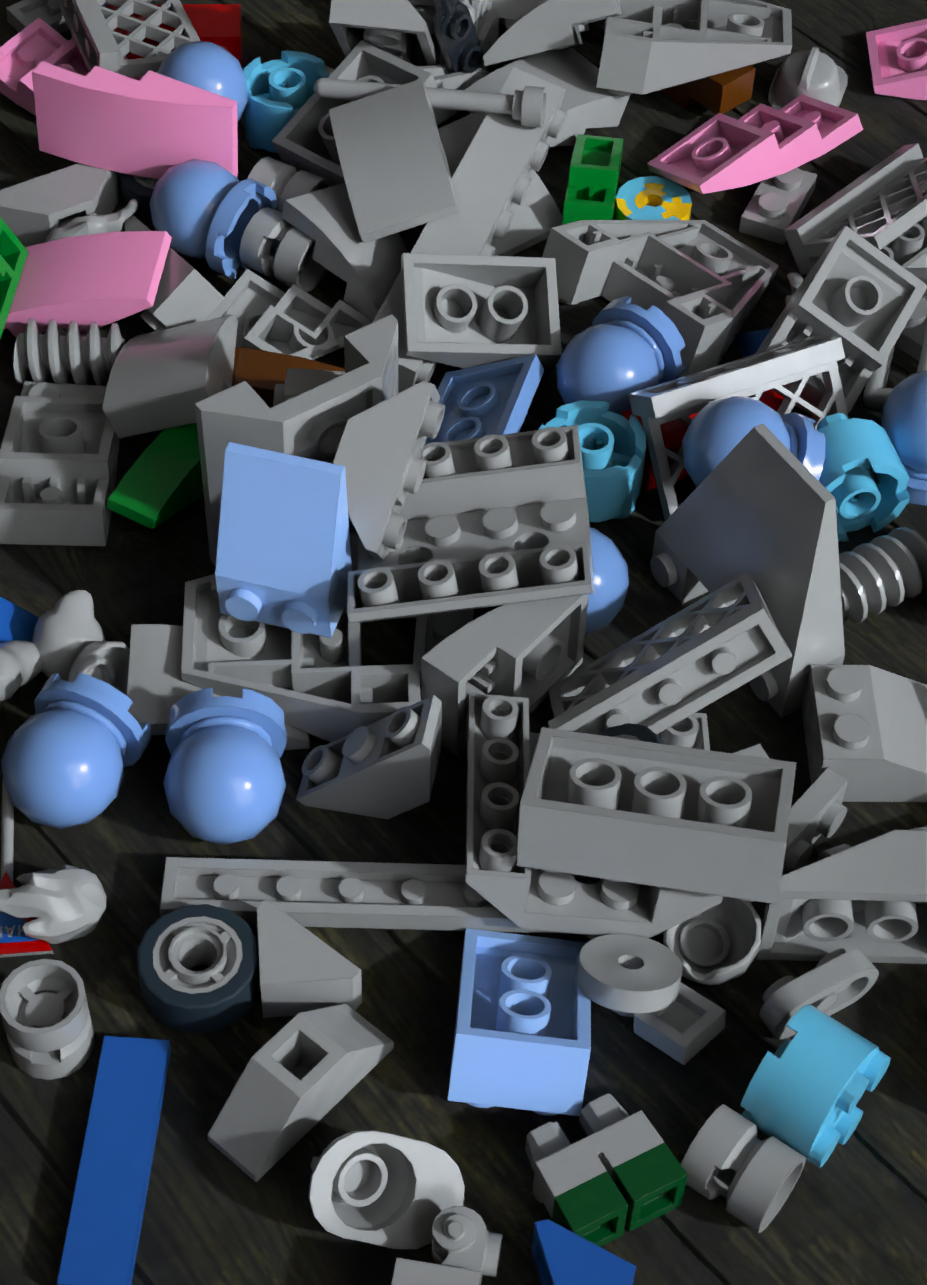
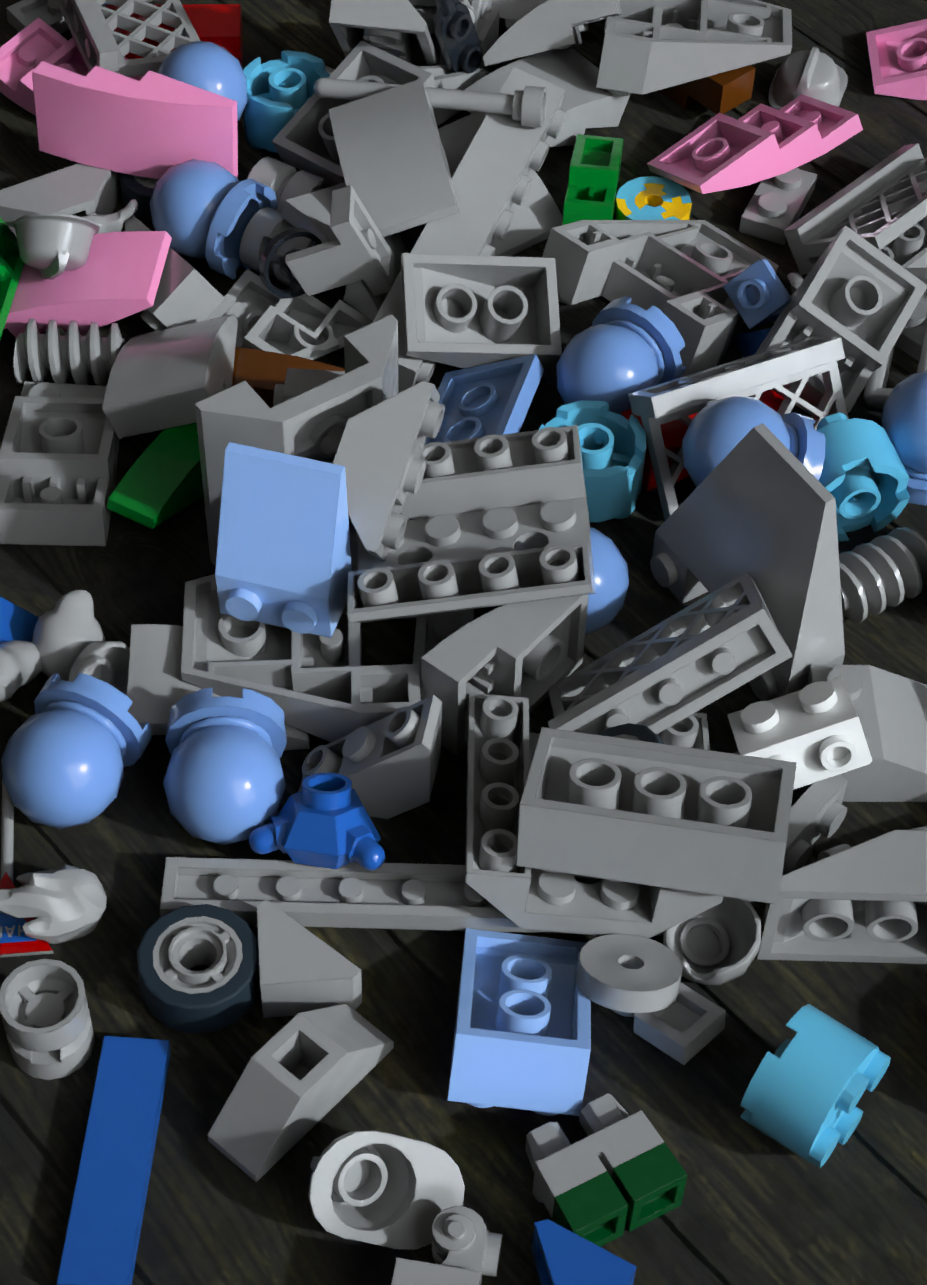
(54, 241): none -> light grey piece
(322, 827): none -> blue rock
(354, 256): none -> light grey piece
(746, 1171): light grey wheel -> none
(758, 294): none -> medium blue bracket
(806, 727): none -> white bracket
(830, 987): light grey plate -> none

